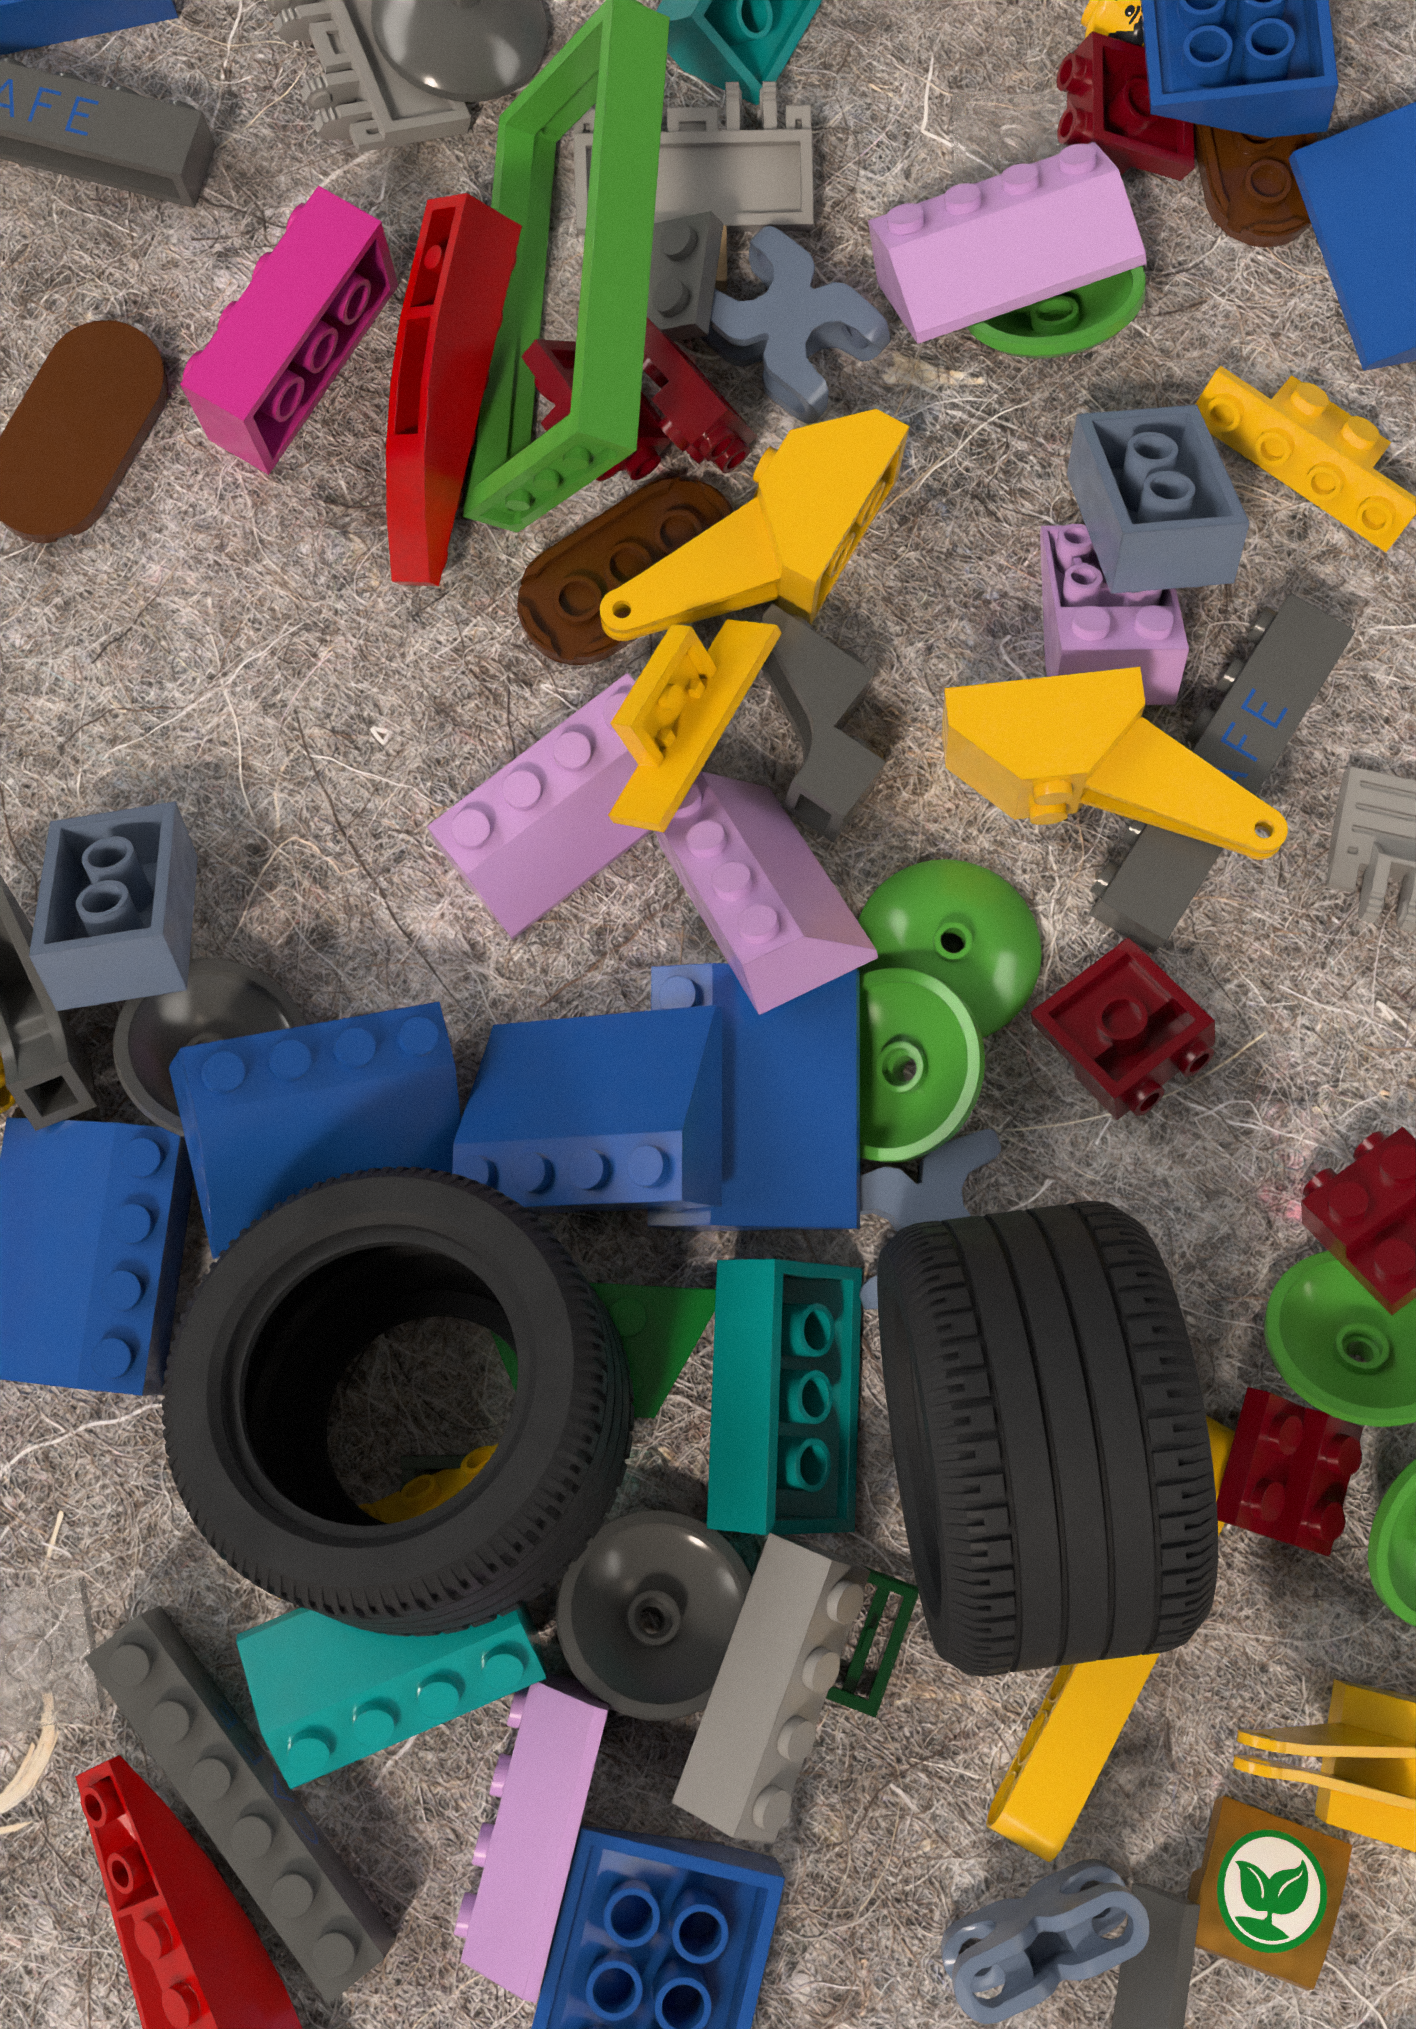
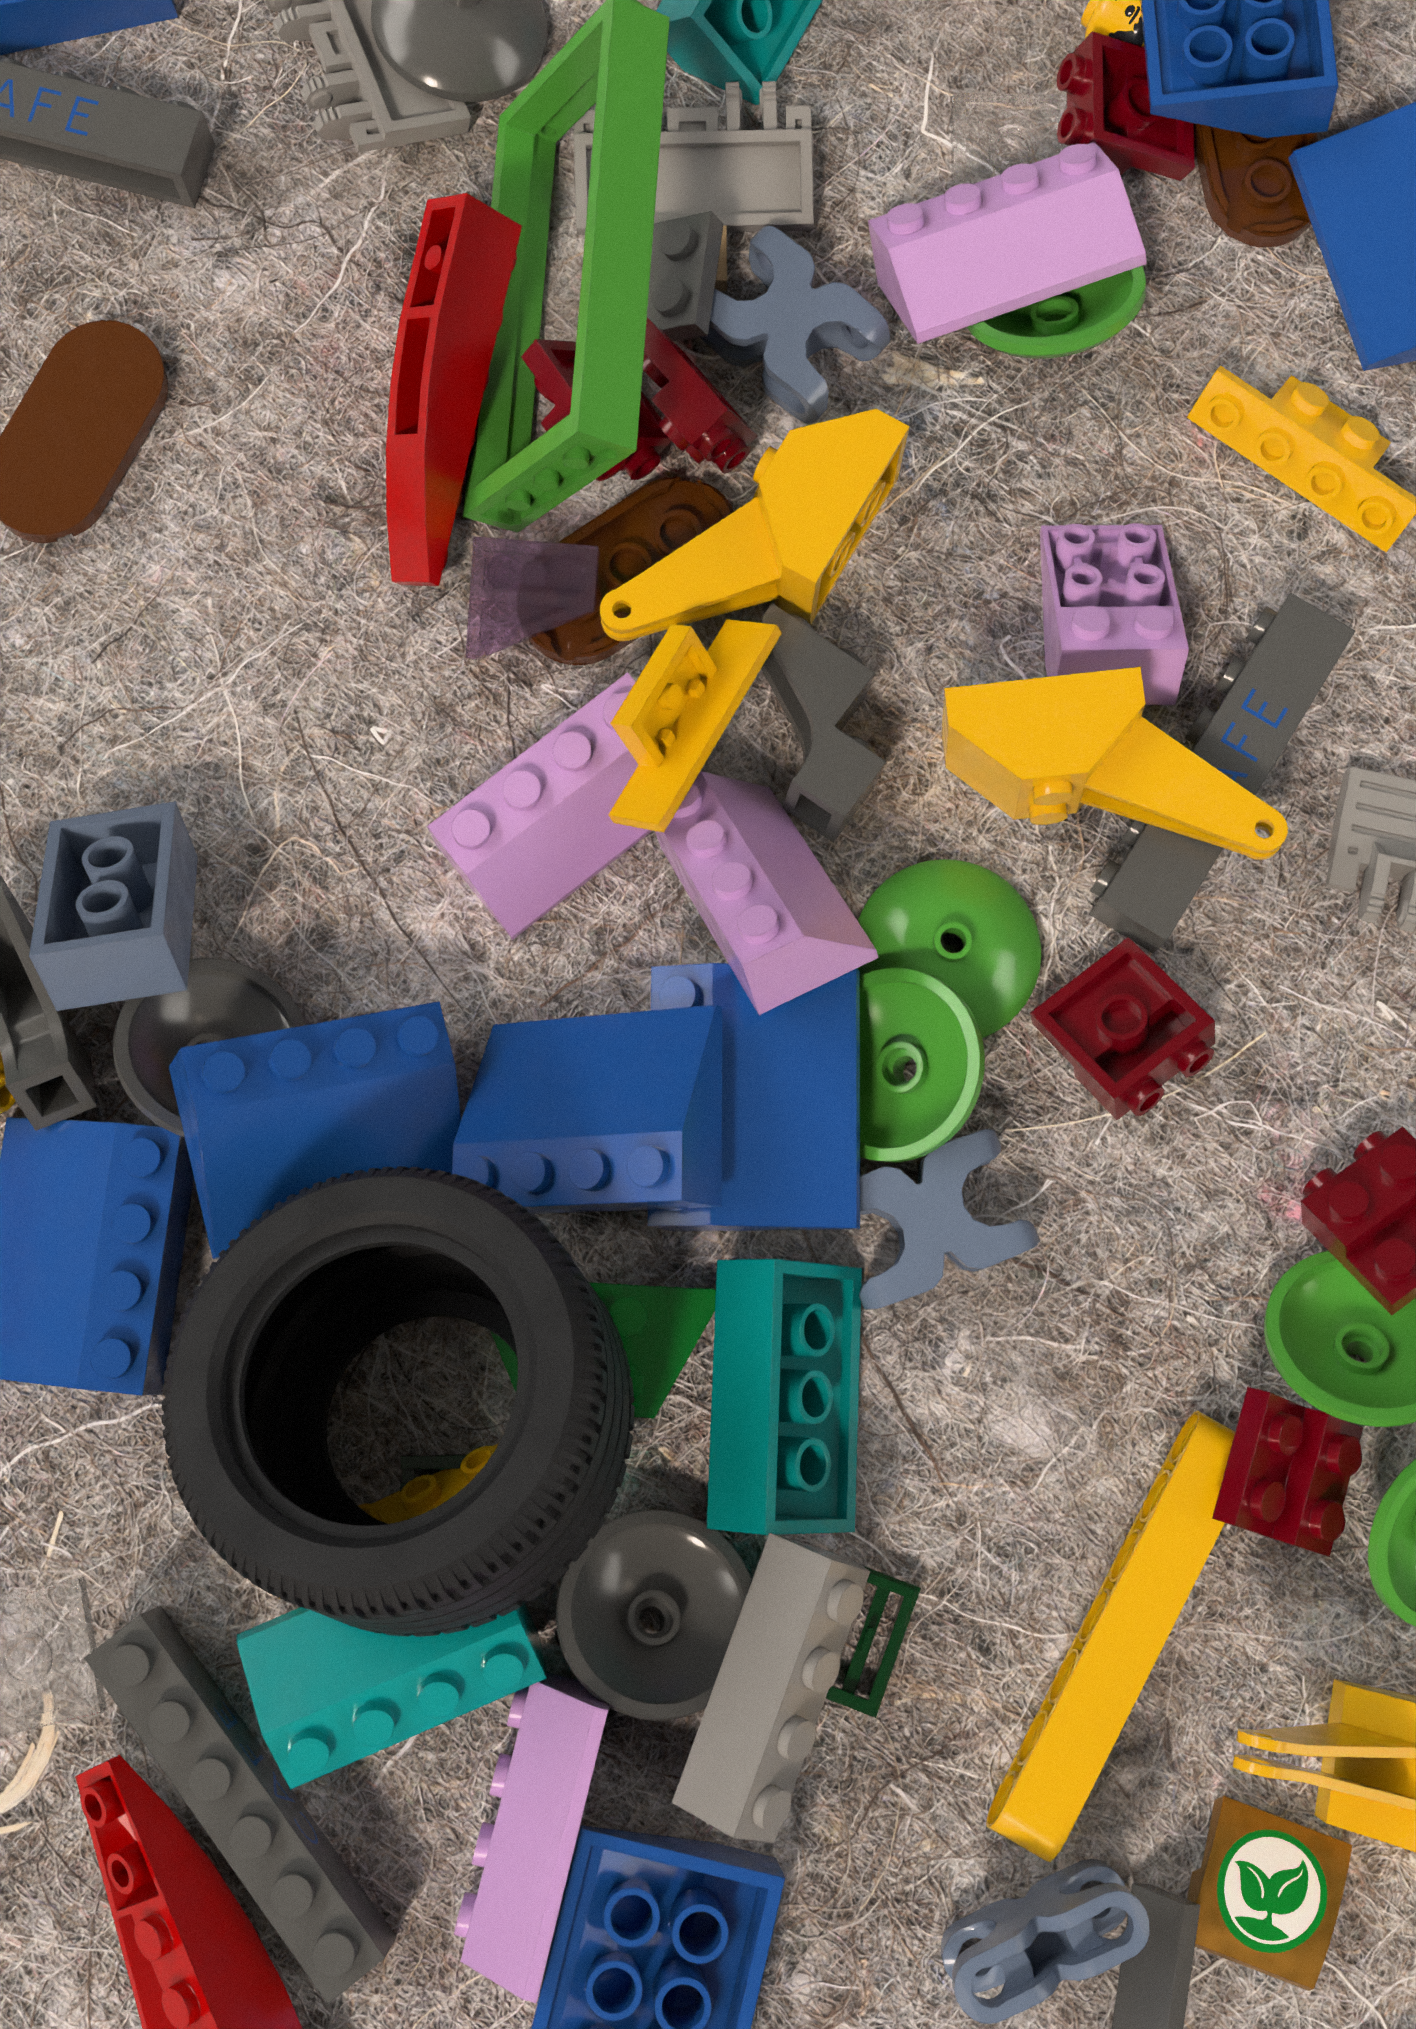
(291, 329): dark pink brick -> none
(526, 590): none -> wing
(1046, 1438): black tyre -> none
(1156, 499): sand blue brick -> none

